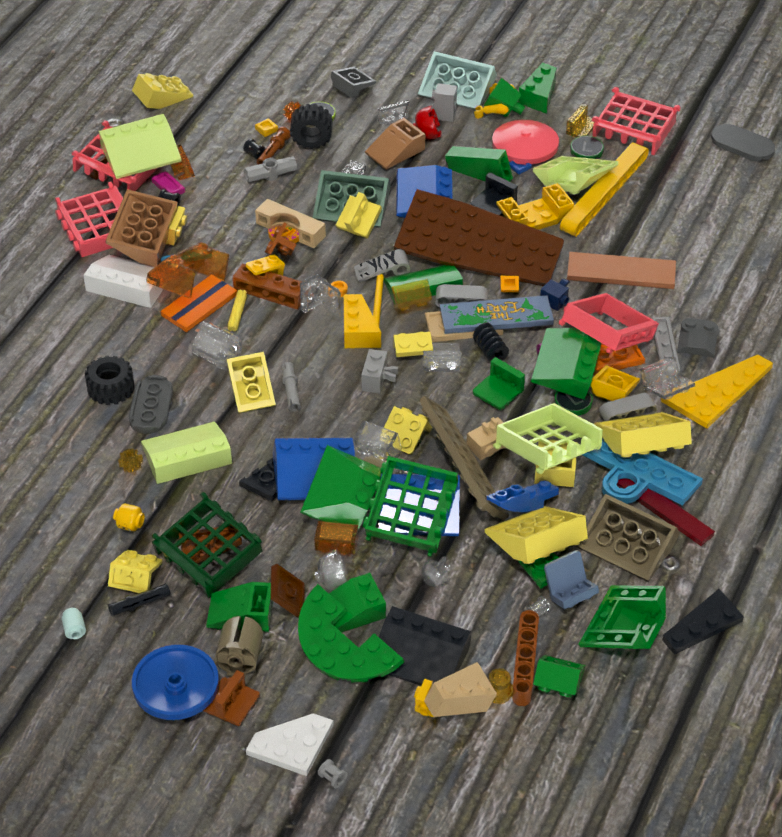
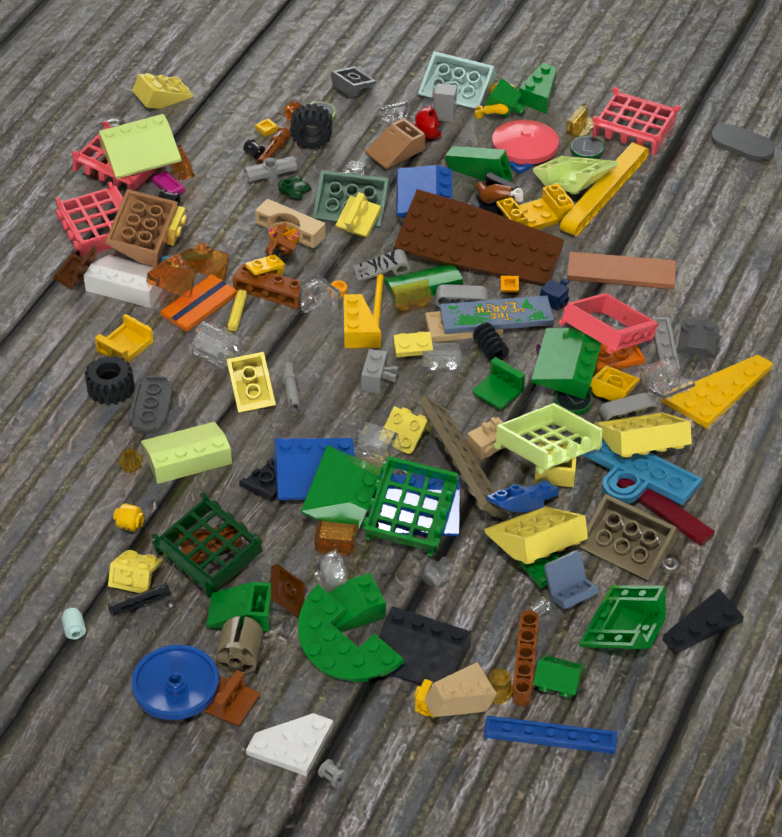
(74, 269): none -> reddish brown bracket
(126, 340): none -> yellow panel
(293, 186): none -> dark green plate
(497, 192): none -> dark orange arm
(550, 734): none -> blue tile

